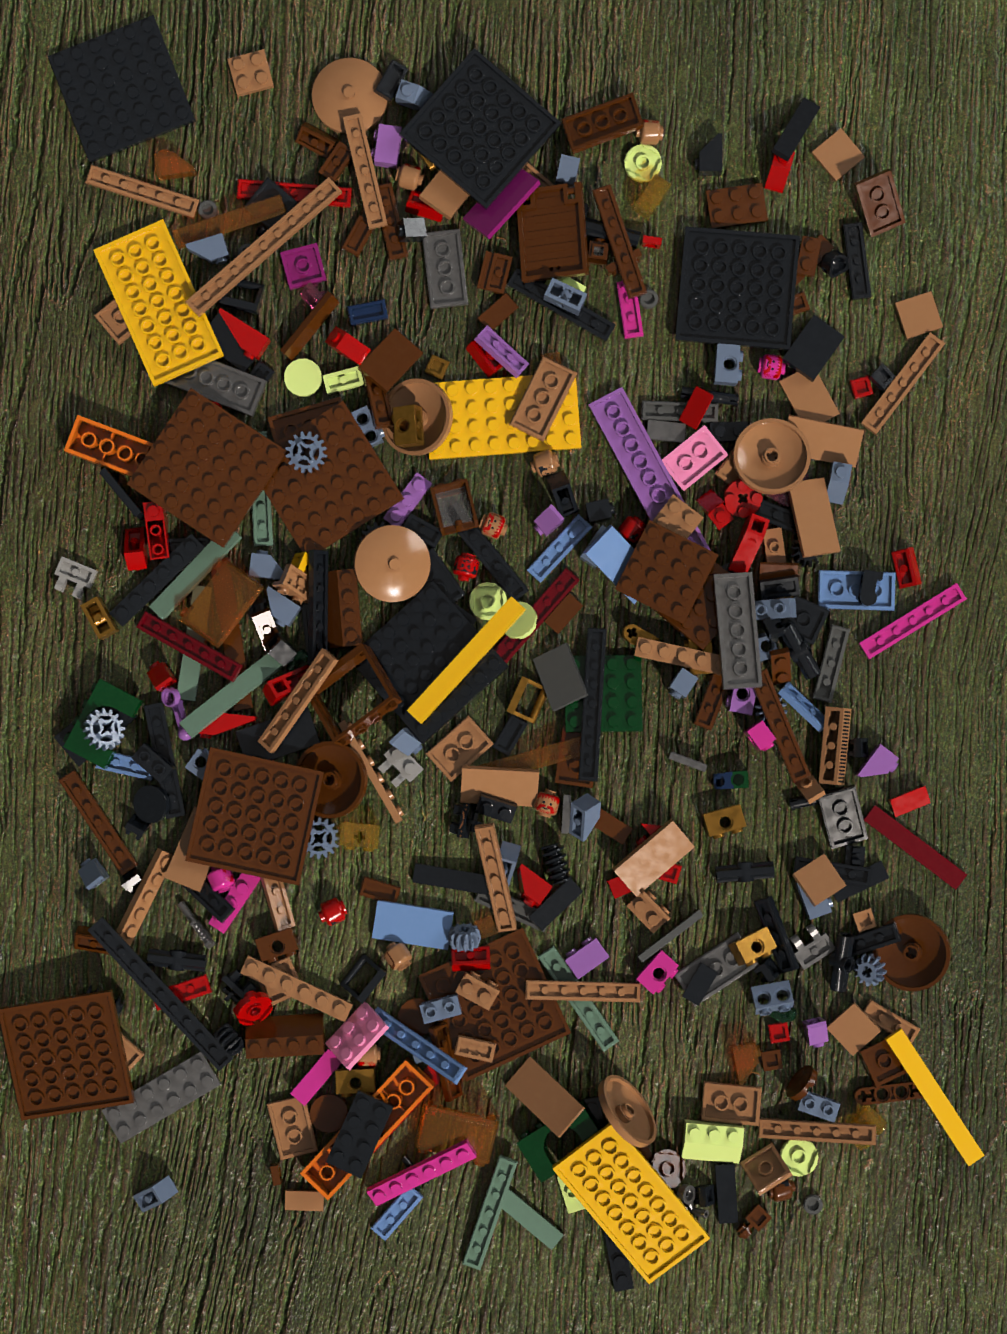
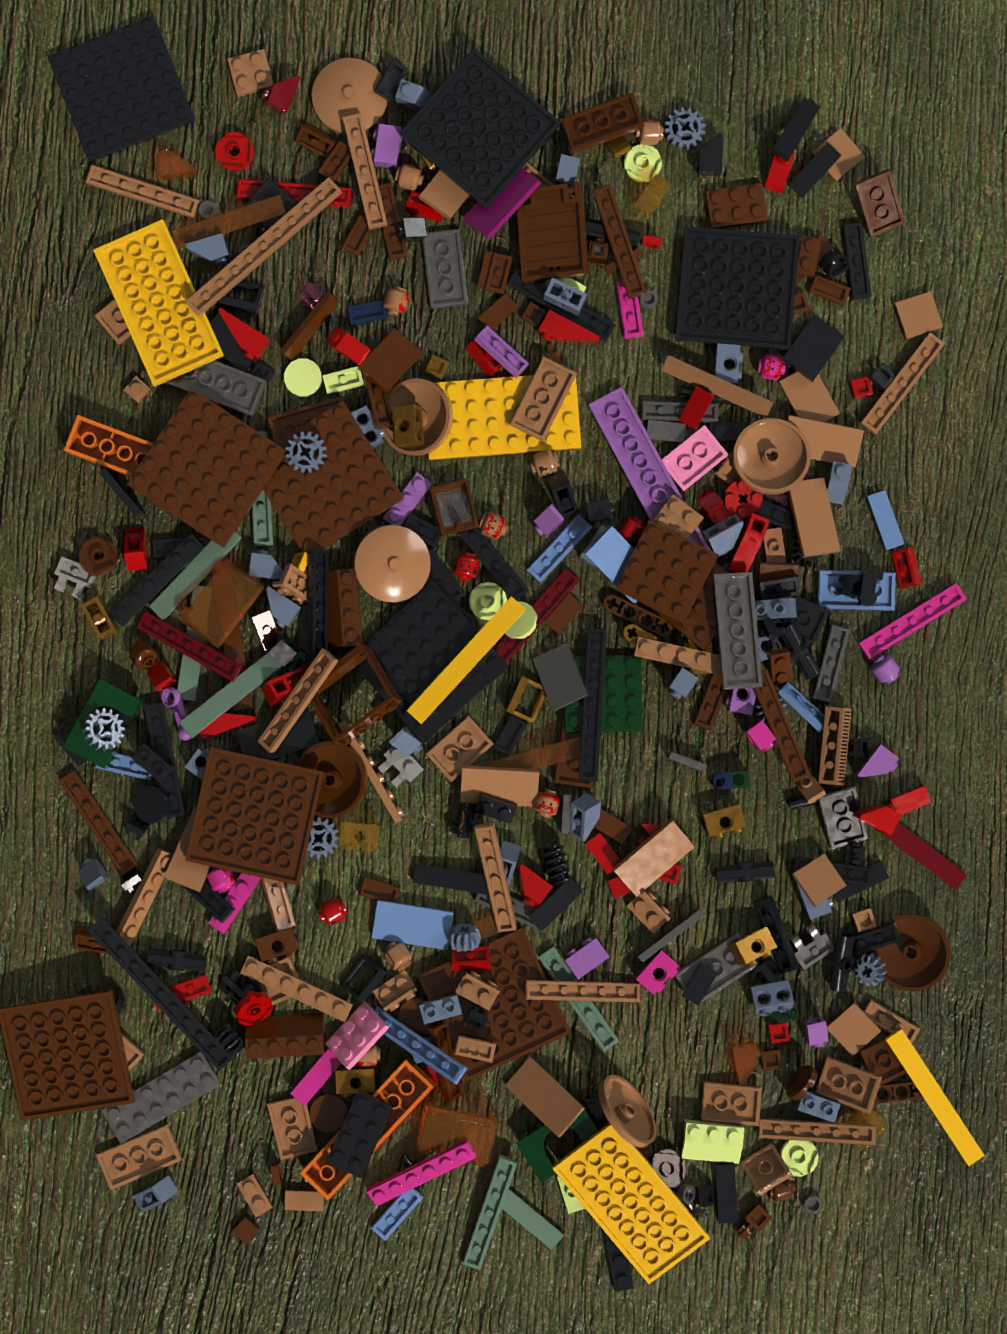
(102, 547): none -> reddish brown plate
(137, 389): none -> medium nougat plate
(139, 1156): none -> medium nougat tile
(142, 655): none -> reddish brown head
(156, 530): red slope -> none
(197, 925): flat silver piece -> none
(241, 160): none -> red plate
(246, 1230): none -> reddish brown tile
(254, 1195): none -> medium nougat plate
(280, 95): none -> dark red slope
(303, 266): magenta plate -> none
(395, 990): none -> medium nougat bracket
(396, 300): none -> medium nougat head
(477, 1019): none -> black tile
(533, 314): none -> reddish brown tile
(563, 330): none -> red slope
(603, 852): none -> red tile
(618, 146): none -> pearl gold tile
(636, 618): none -> reddish brown beam
(679, 123): none -> sand blue gear
(717, 386): none -> medium nougat tile
(723, 535): none -> sand blue slope
(814, 170): none -> black tile
(829, 290): none -> reddish brown tile
(848, 1085): none -> medium nougat tile
(850, 586): none -> black tile
(880, 817): none -> red slope
(885, 520): none -> medium blue tile
(885, 668): none -> medium lavender head

